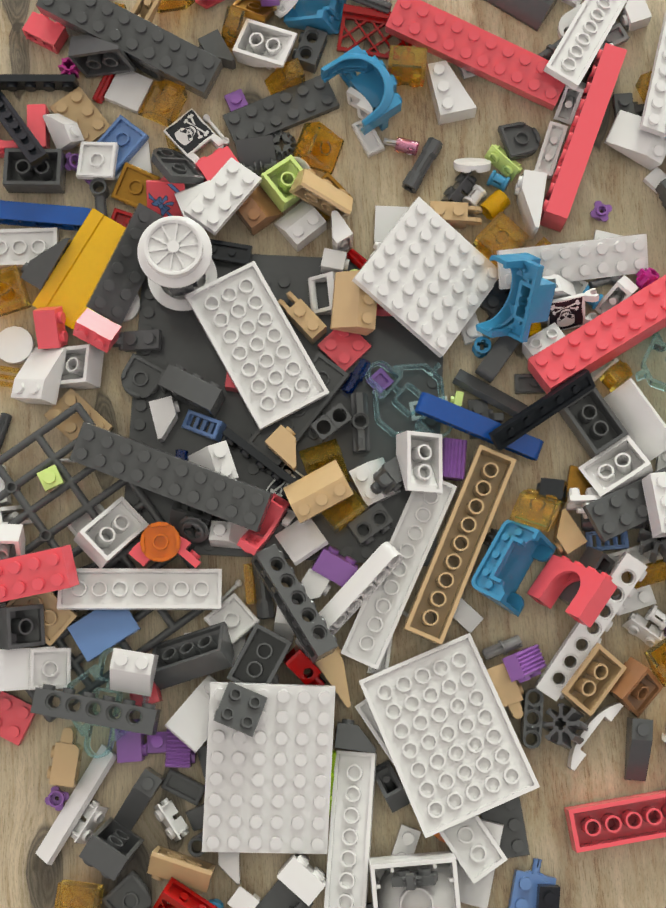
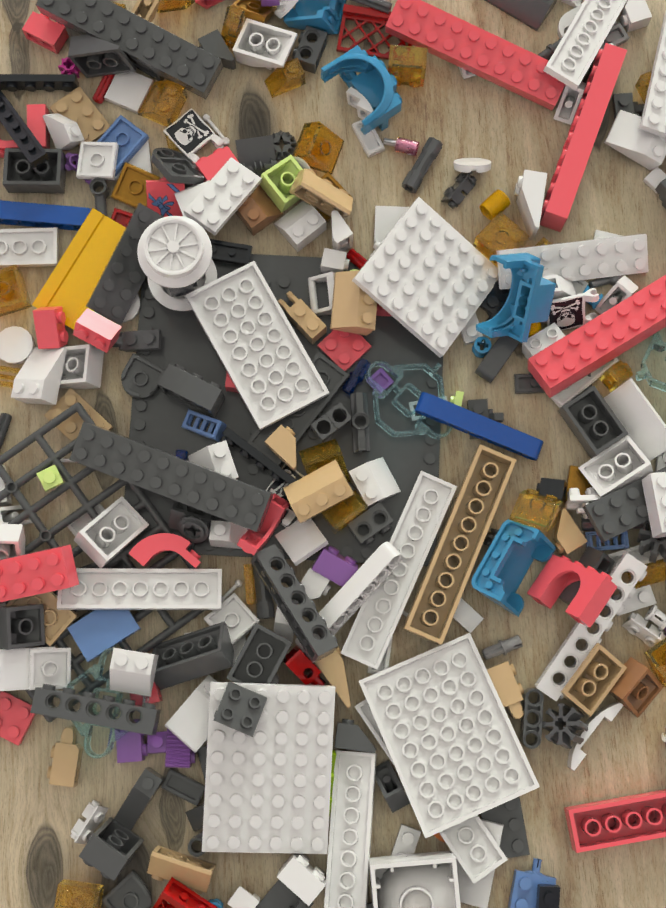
(41, 267): dark grey slope -> none
(57, 804): medium lavender plate -> none
(75, 806): white tile -> none
(160, 542): orange tile -> none
(164, 415): white slope -> none
(173, 827): white hinge -> none
(230, 865): white slope -> none
(235, 100): medium lavender plate -> none
(282, 110): dark grey plate -> none
(387, 478): dark grey hinge -> none
(411, 880): dark grey hinge -> none
(420, 461): white slope -> none
(448, 94): white wedge -> none
(454, 458): medium lavender brick -> none
(457, 213): tan hinge -> none
(475, 195): white bush -> none
(488, 393): dark grey tile -> none
(498, 180): dark azure bush -> none
(500, 160): yellowish green hinge -> none
(519, 140): dark grey tile -> none
(524, 664): medium lavender brick -> none
(542, 409): black plate -> none
(551, 148): white plate -> none
(596, 214): medium lavender plate -> none
(638, 748): dark grey slope -> none
(646, 277): dark pink gear -> none

